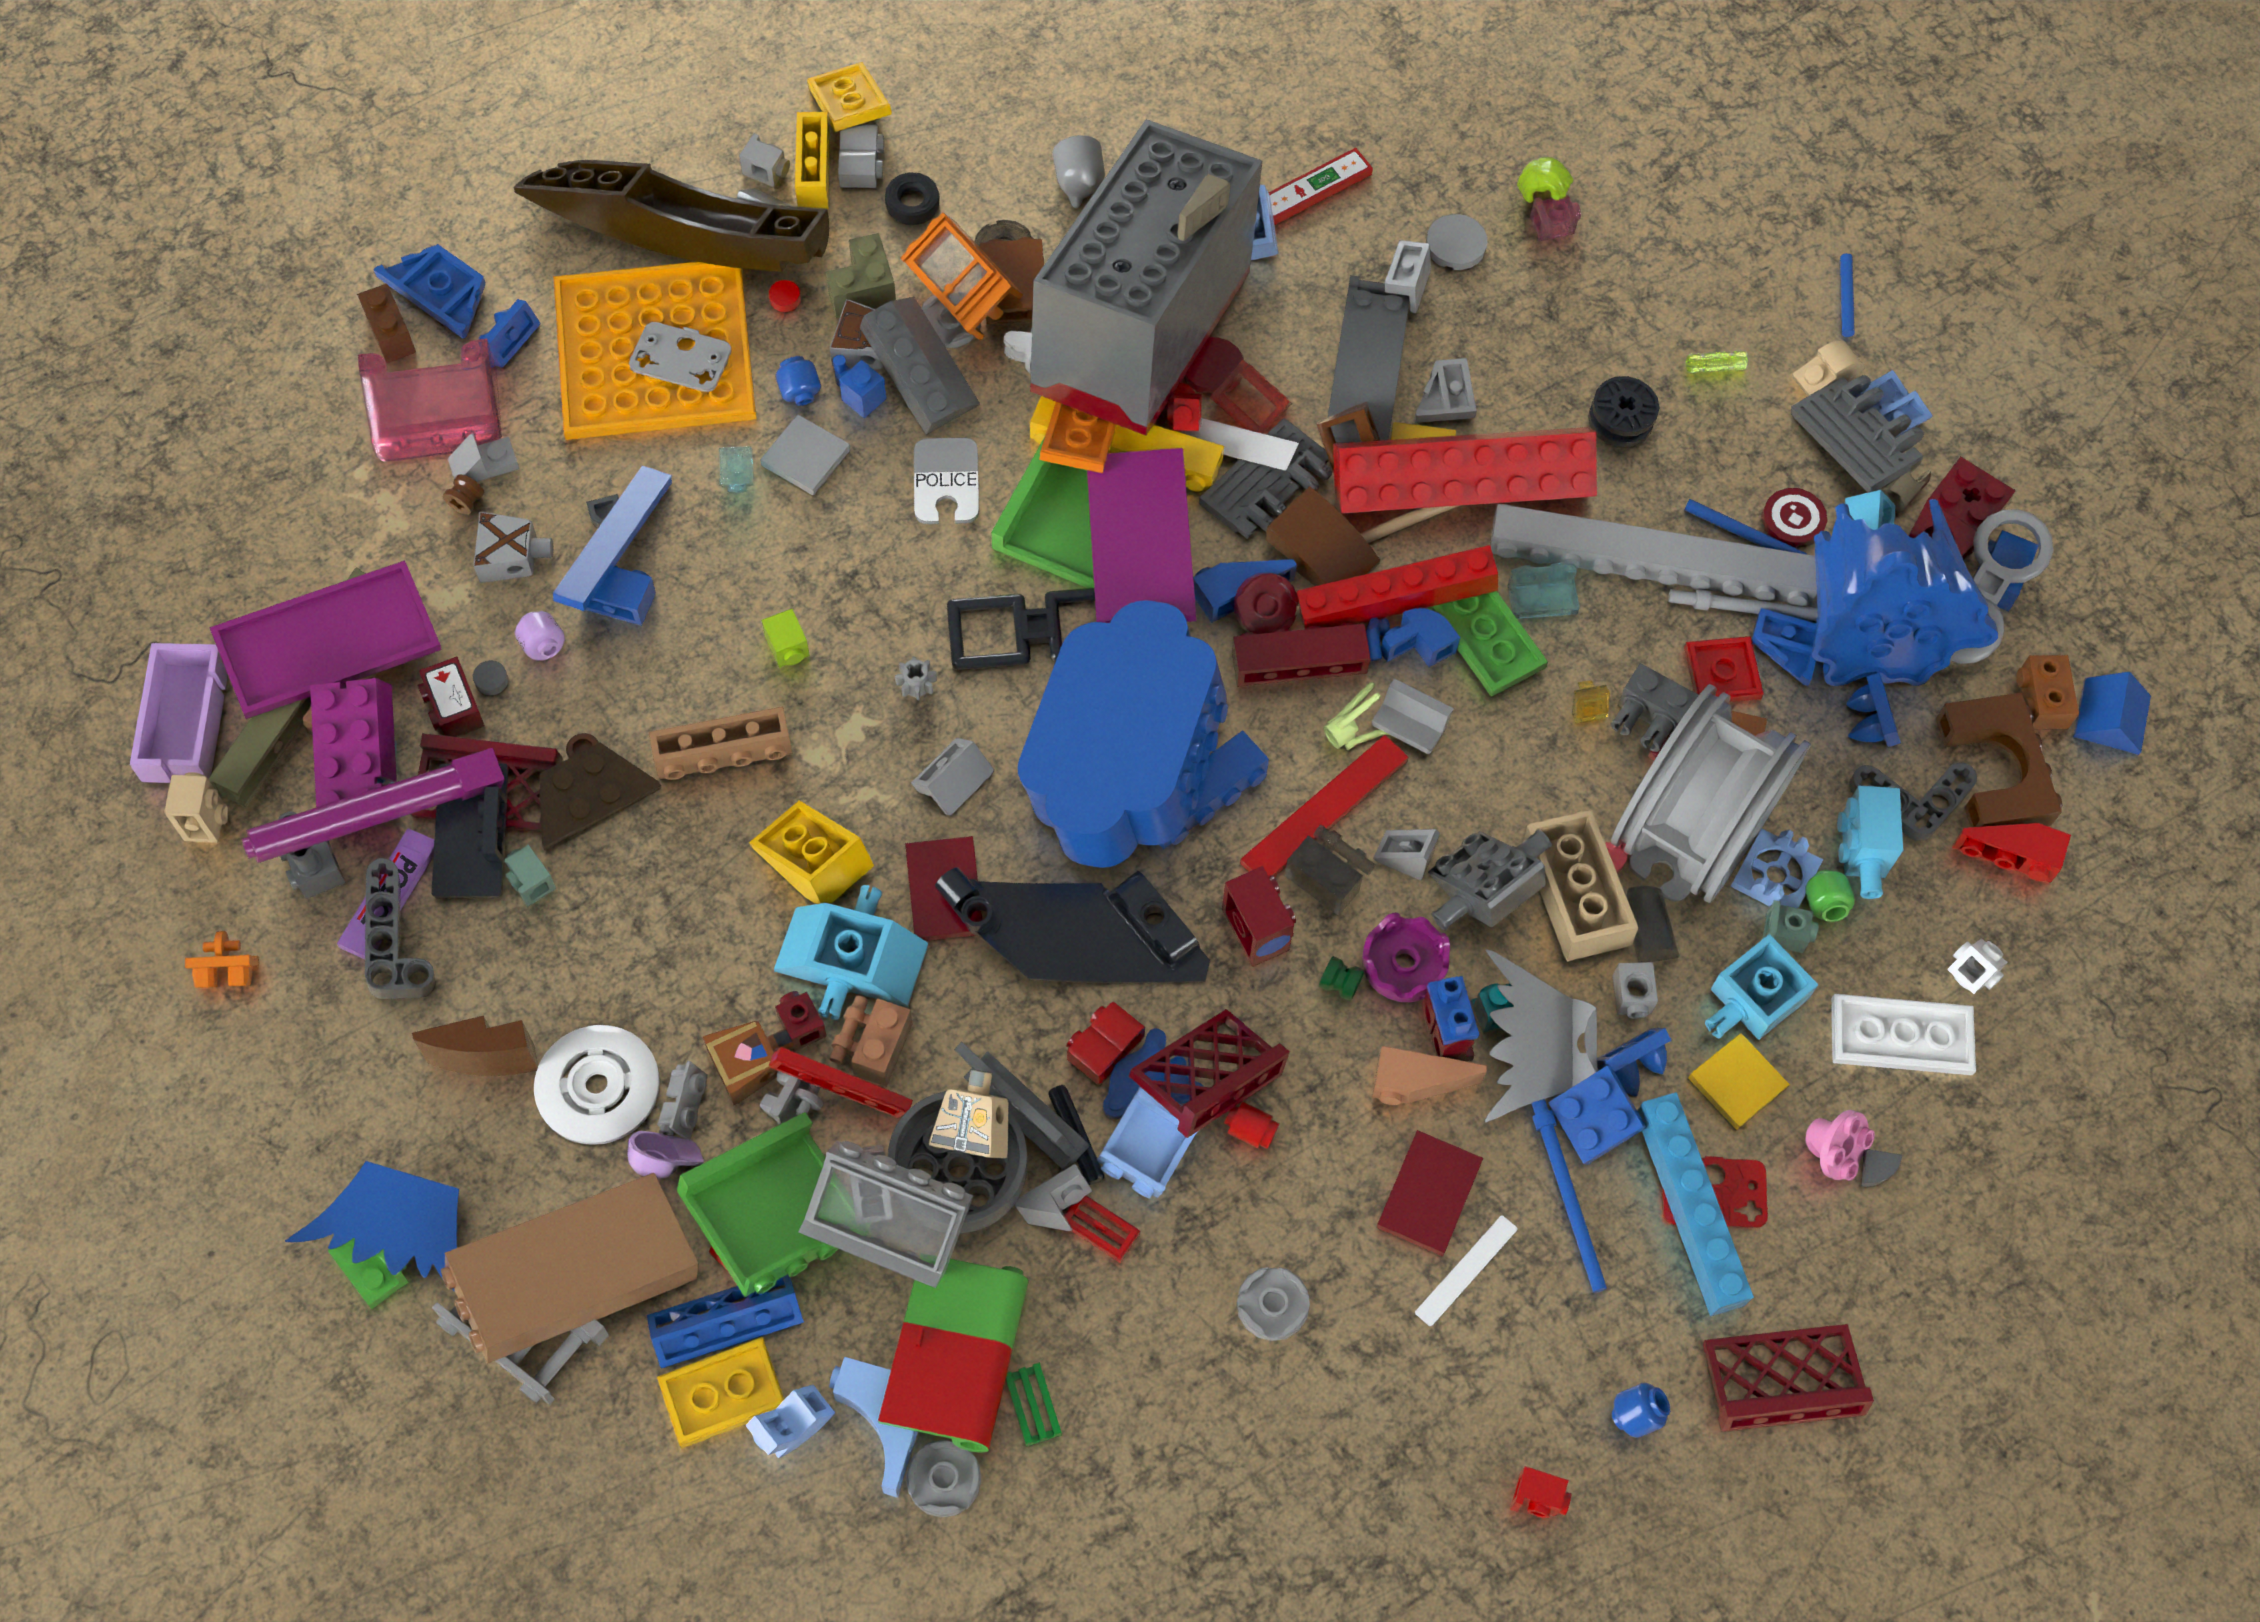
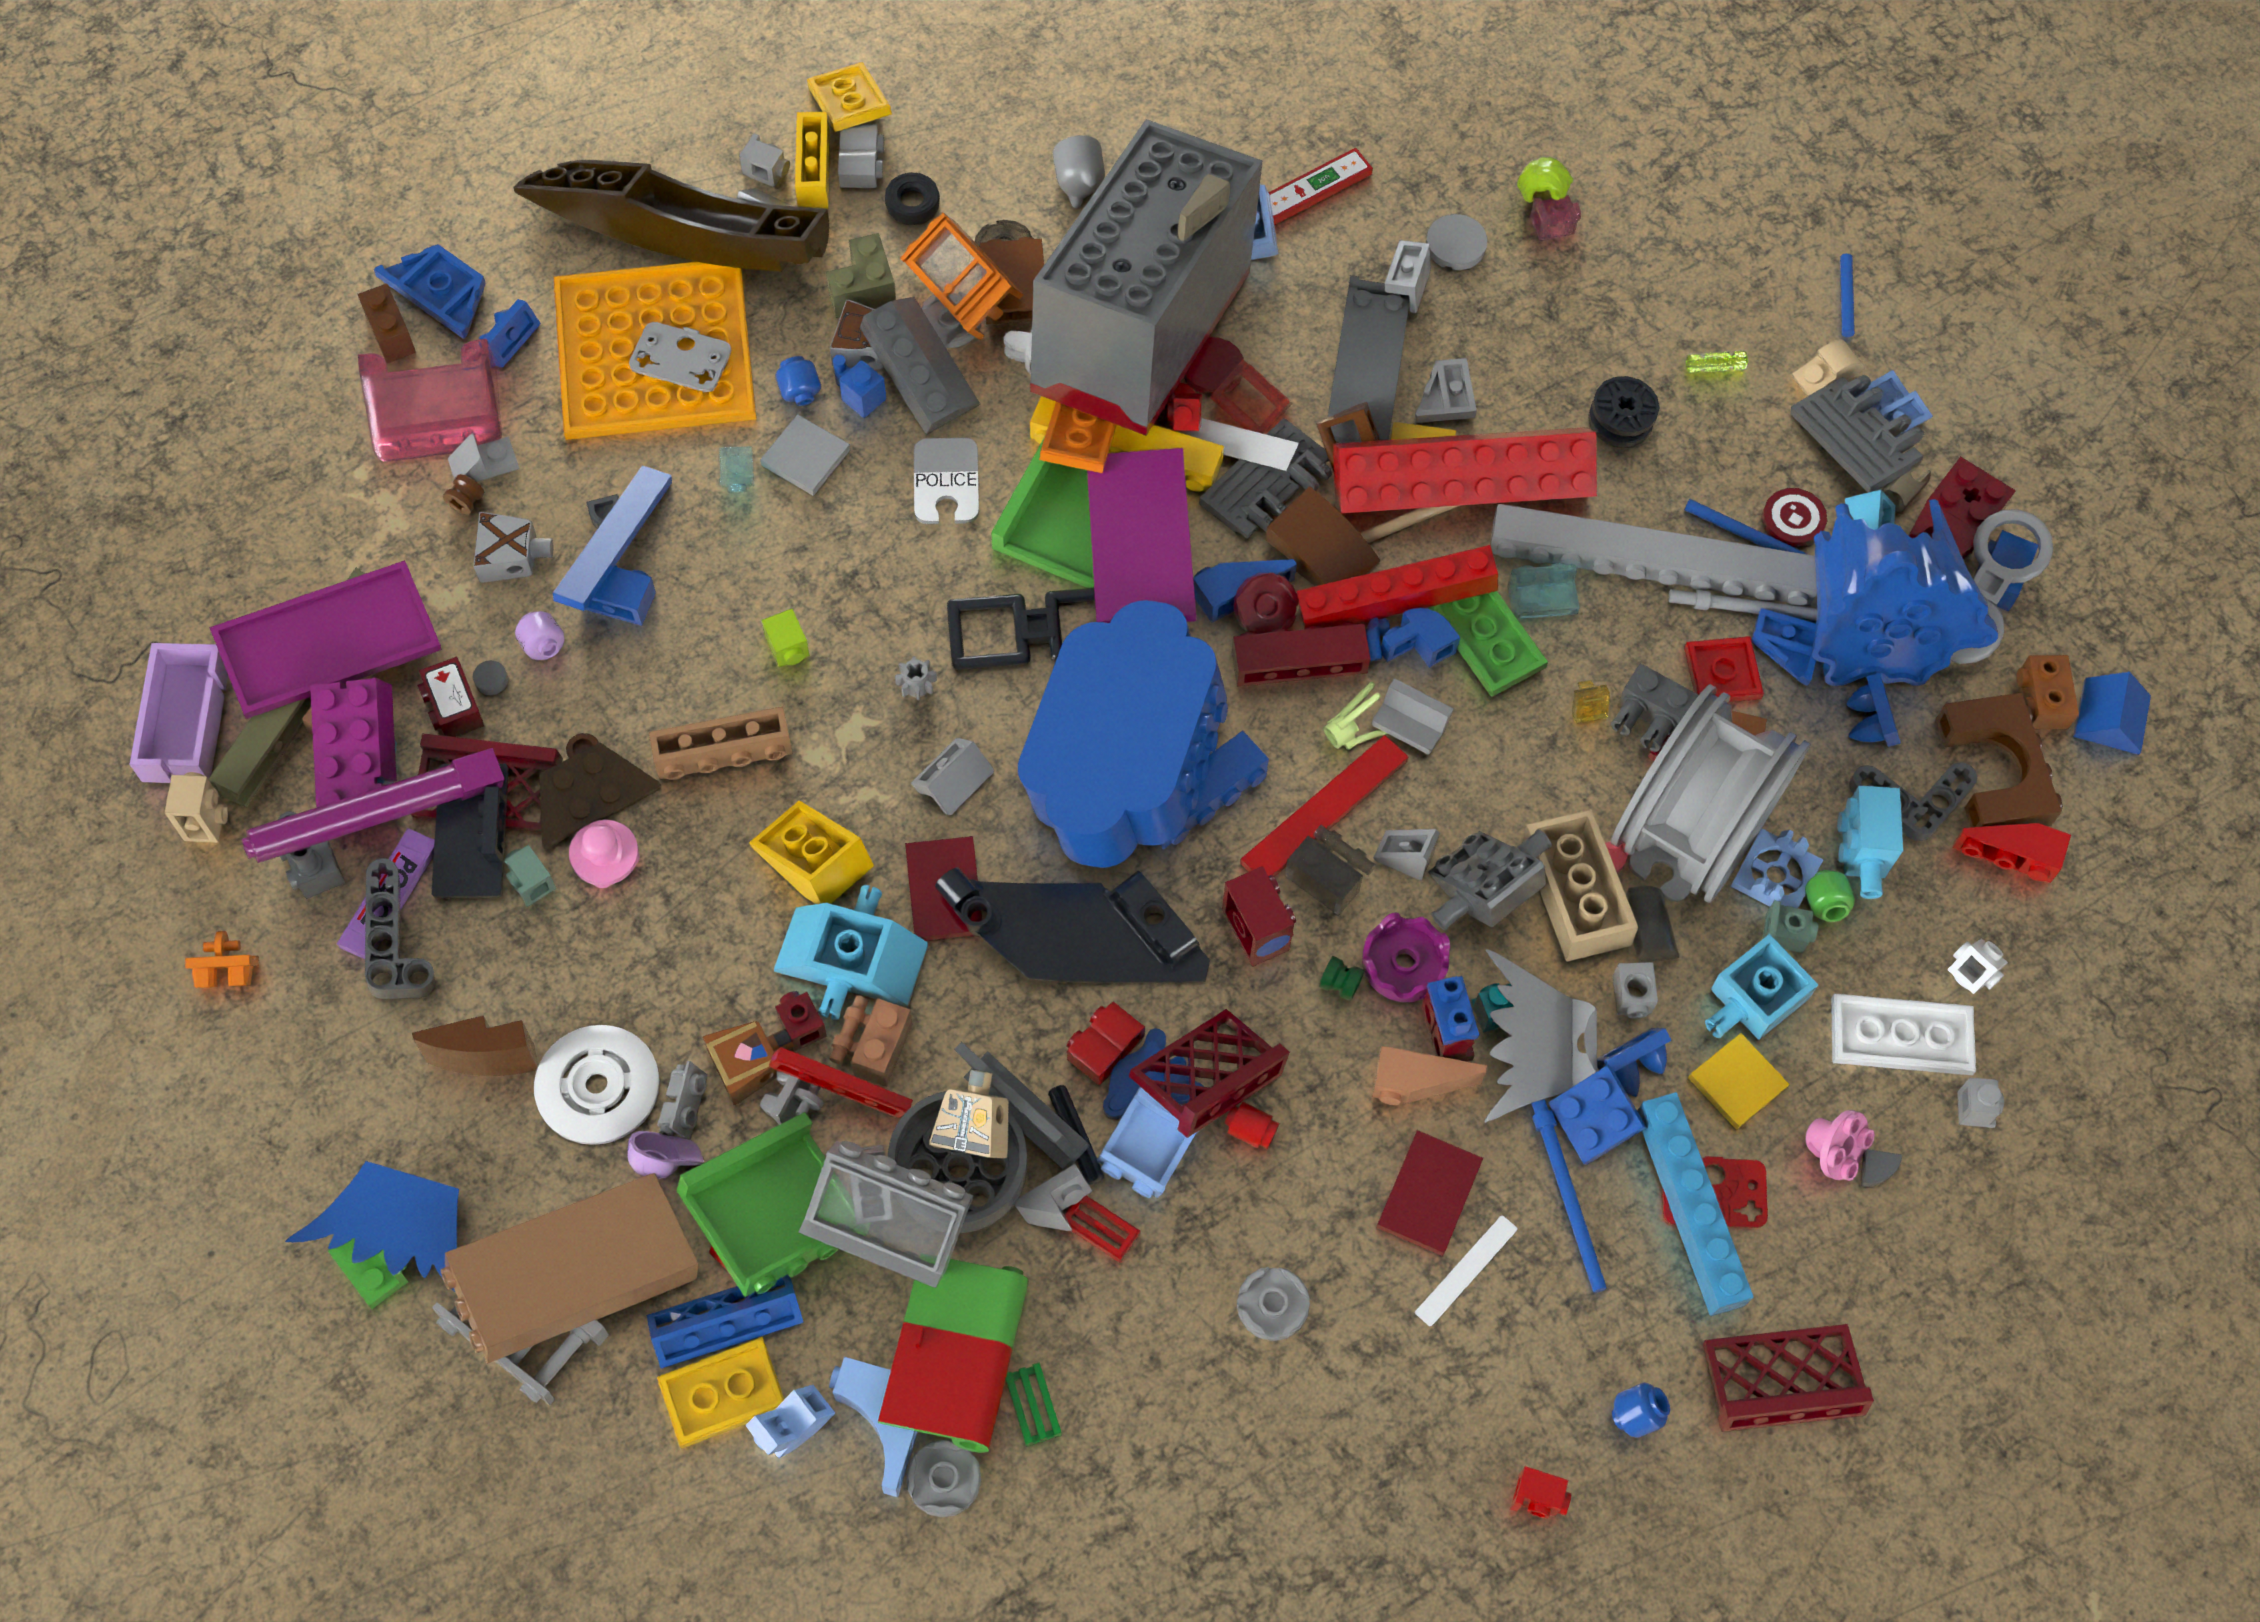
(603, 853): none -> bright pink plate
(784, 296): red tile -> none
(1979, 1102): none -> light grey brick

